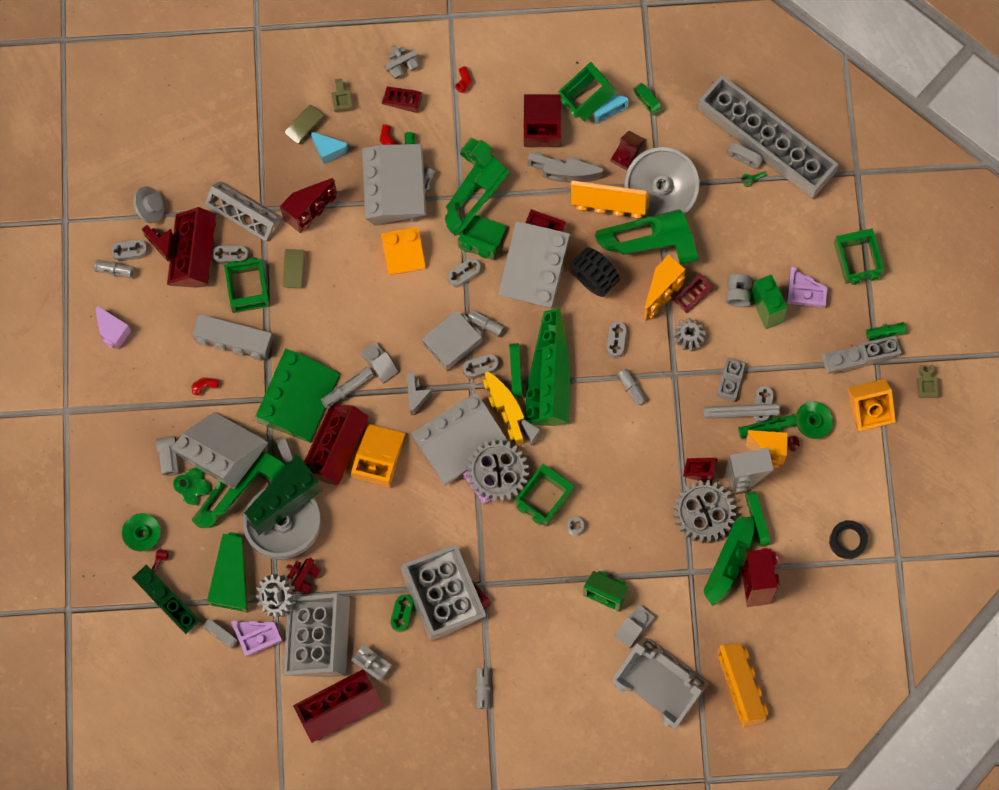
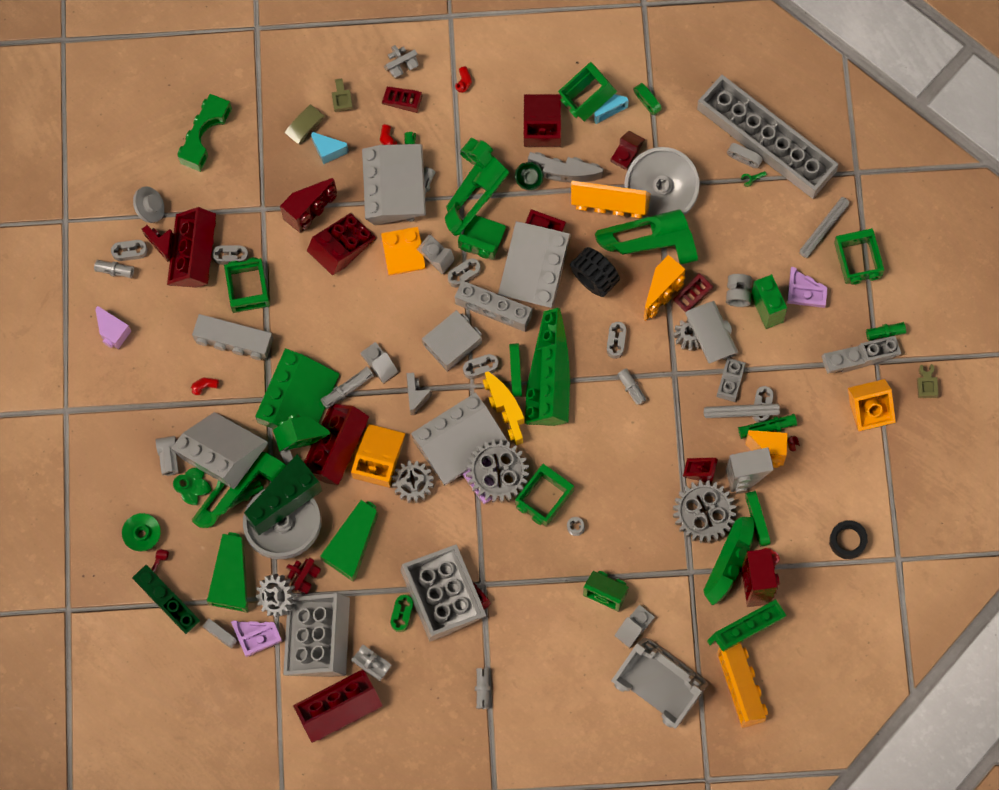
(213, 112): none -> green arch
(243, 204): light grey fence -> none
(248, 492): none -> green pin
(293, 268): olive slope -> none
(298, 432): none -> green slope
(340, 243): none -> dark red slope
(350, 542): none -> green slope
(405, 483): none -> light grey gear
(436, 254): none -> light grey slope
(486, 323): light grey axle -> none
(493, 306): none -> light grey brick
(529, 176): none -> dark green hair
(530, 431): light grey slope -> none
(712, 332): none -> light grey panel
(748, 626): none -> green fence
(819, 414): green dish -> none
(824, 227): none -> light grey axle

